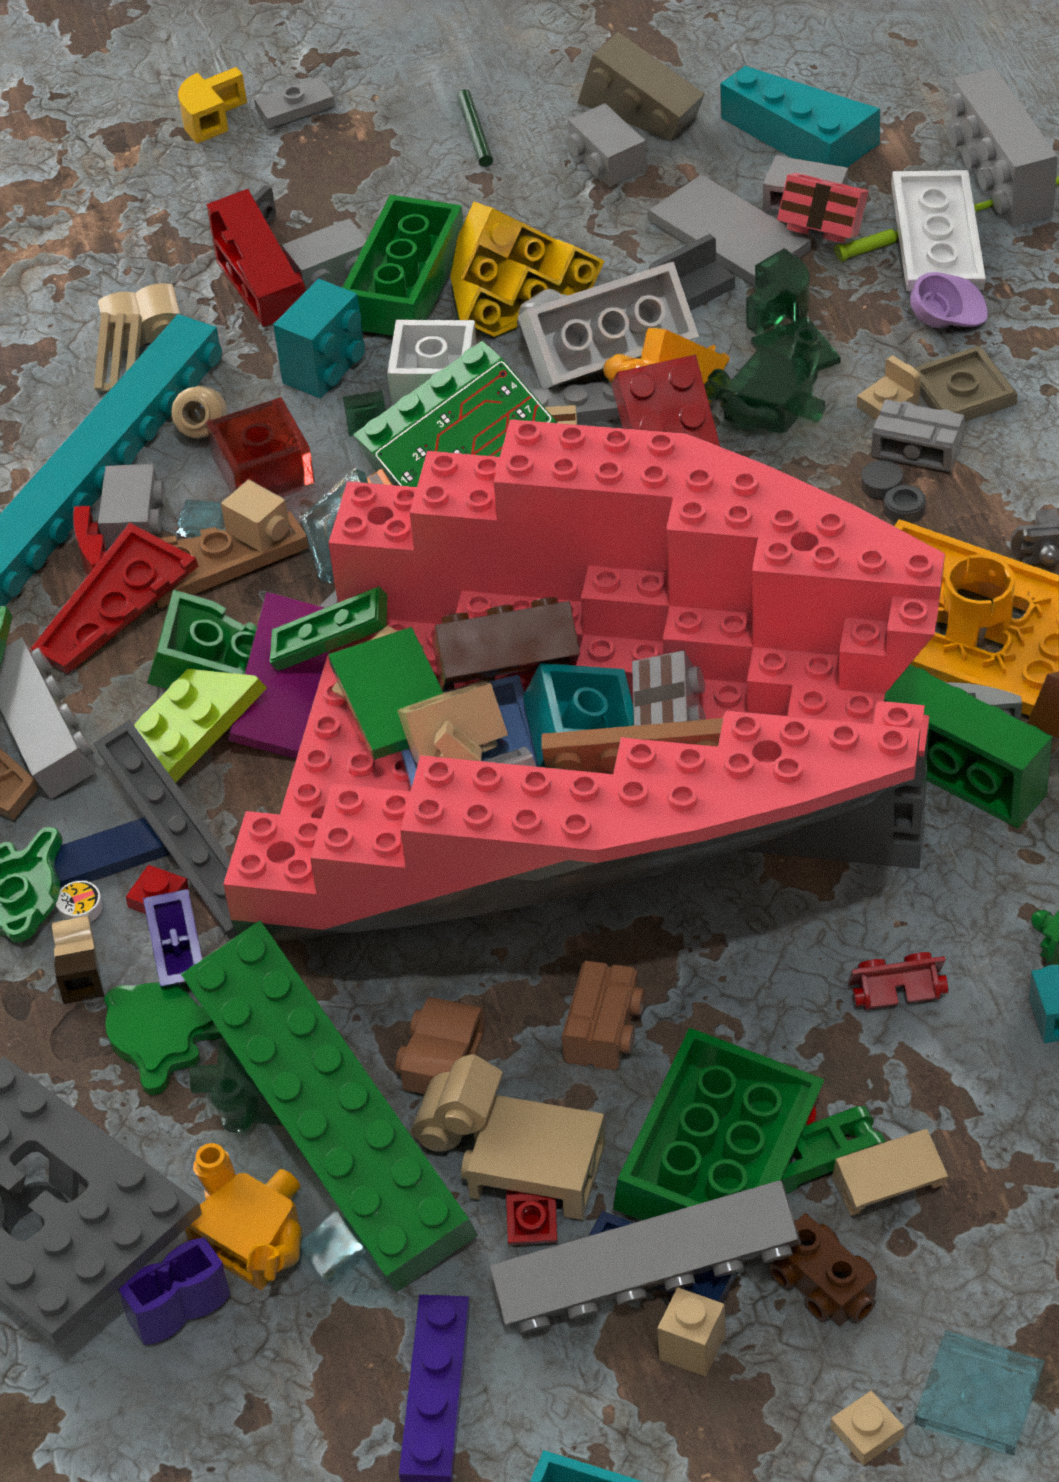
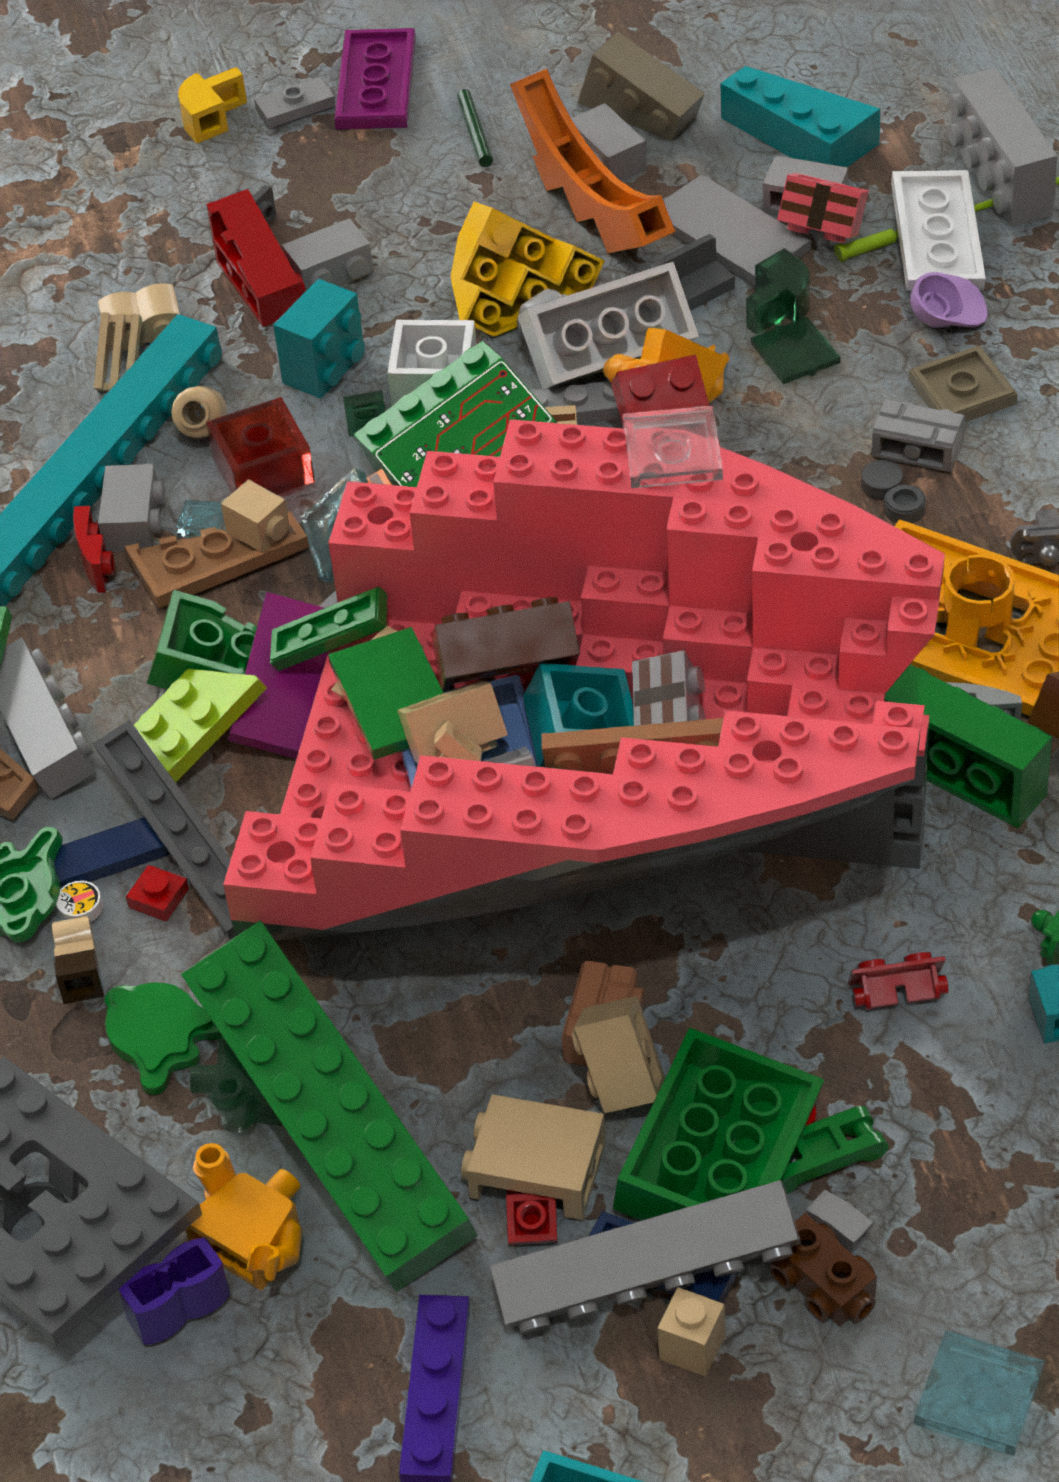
(116, 591): red wing -> none
(172, 935): slope -> none
(333, 1247): clear light blue plate -> none
(375, 79): none -> magenta tile
(404, 262): green brick -> none
(438, 1038): nougat brick -> none
(456, 1103): tan brick -> none
(565, 160): none -> orange arch
(618, 1054): none -> tan brick
(672, 447): none -> clear tile
(771, 388): clear green torso -> none
(844, 1219): none -> light grey piece
(867, 1427): tan plate -> none
(888, 1171): tan hinge -> none
(899, 385): tan bracket -> none

